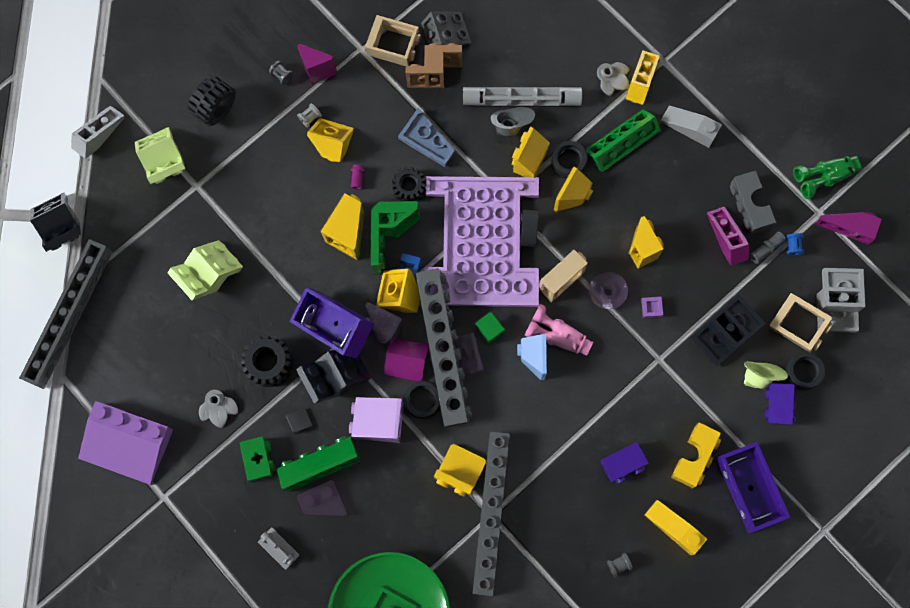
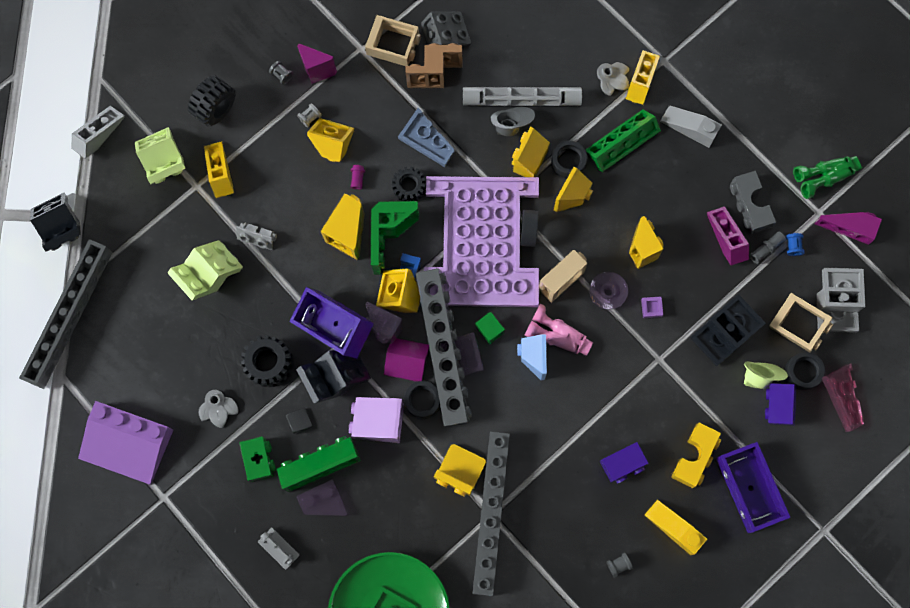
(218, 170): none -> yellow slope
(248, 234): none -> light grey hinge
(841, 391): none -> clear pink wing

